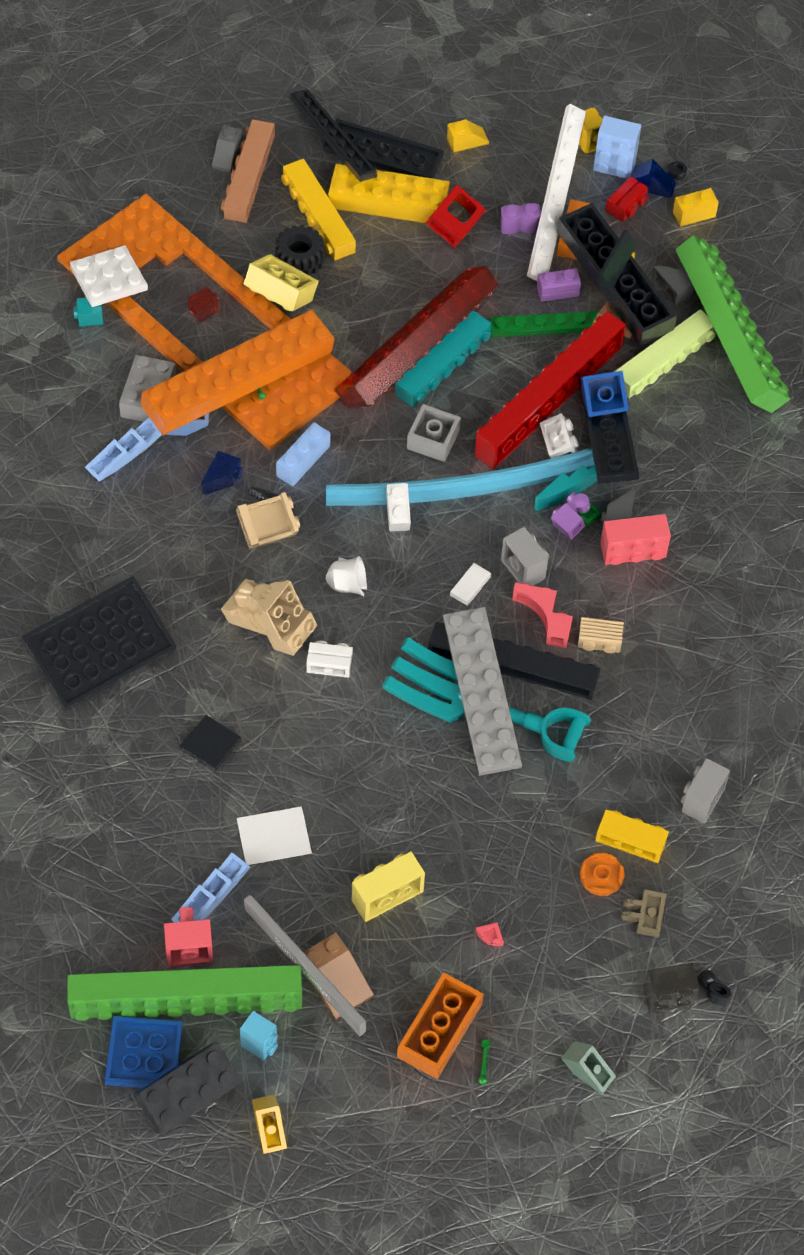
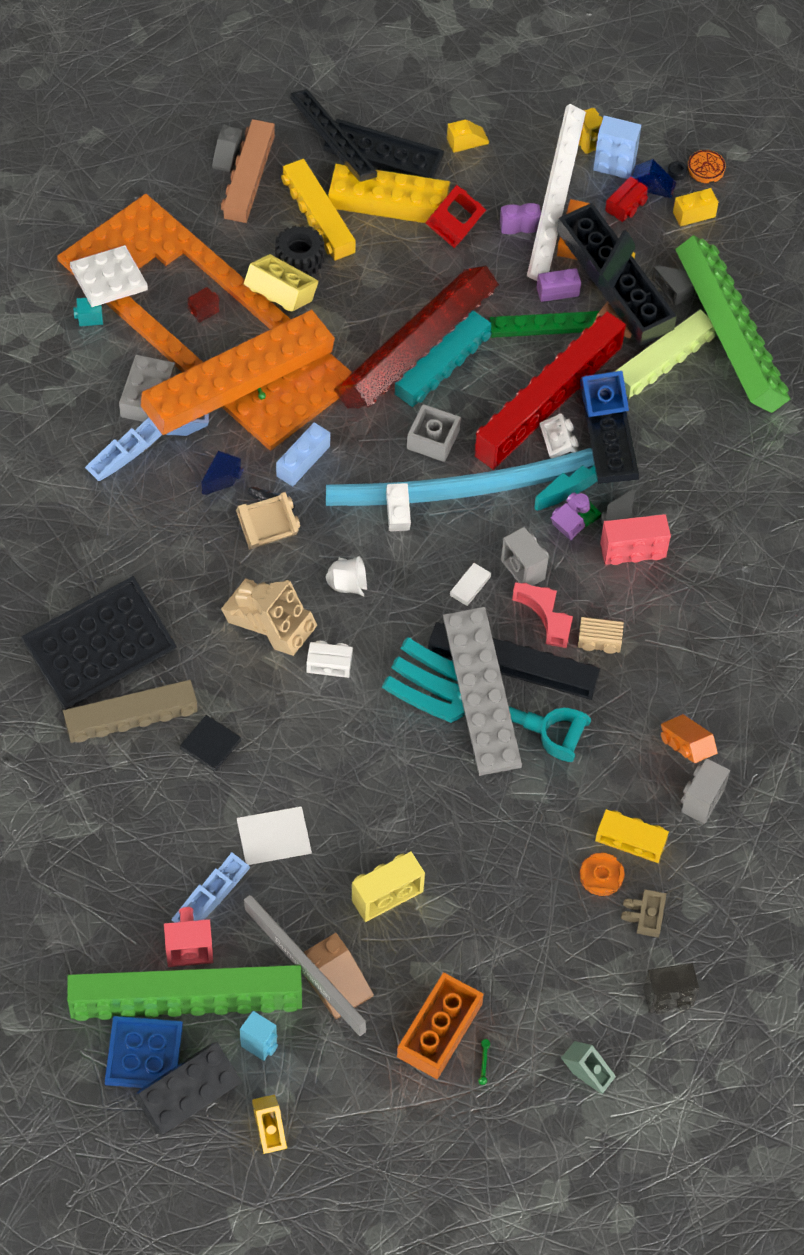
(130, 711): none -> dark tan brick
(490, 934): coral tile -> none
(688, 738): none -> orange brick
(706, 166): none -> orange tile
(717, 992): black plate -> none

